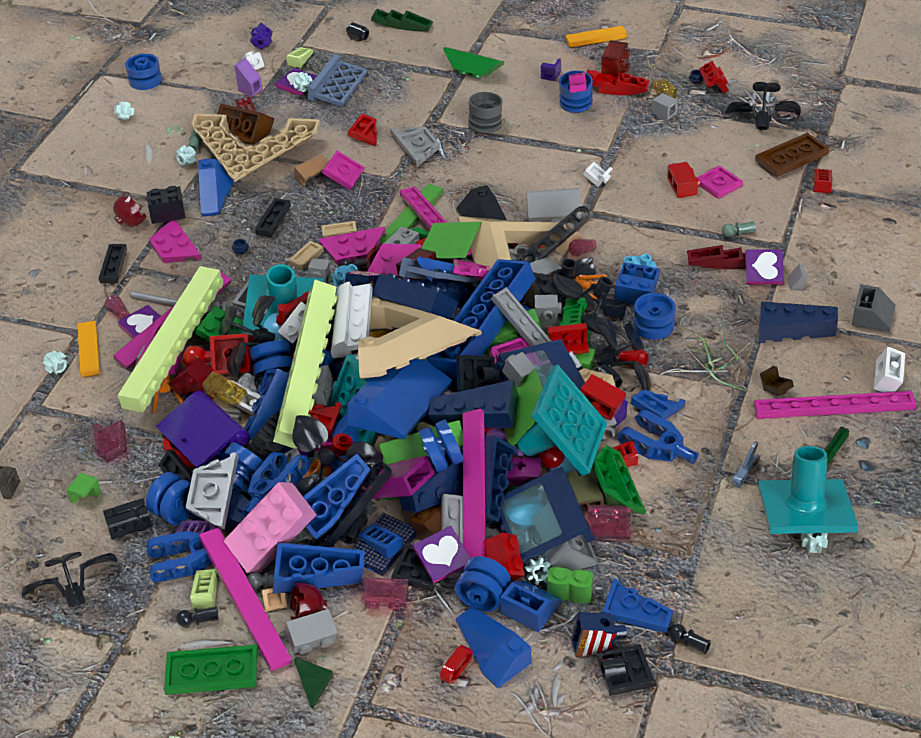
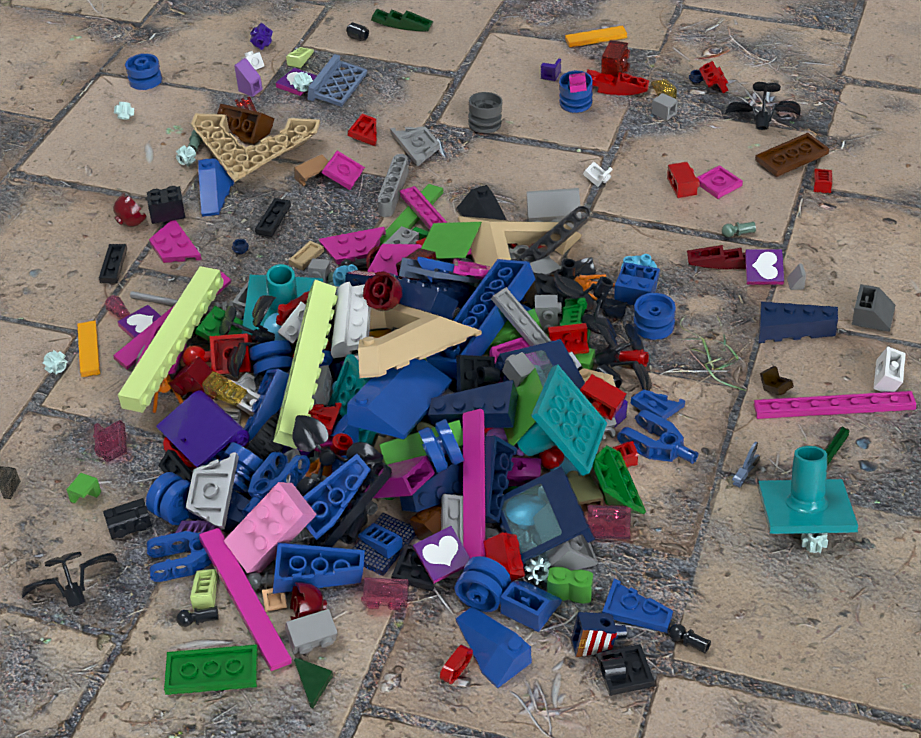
(338, 229): tan tile -> none
(382, 291): none -> dark red cylinder
(393, 185): none -> light grey beam
(471, 63): green wedge -> none
(581, 246): clear pink cone -> none

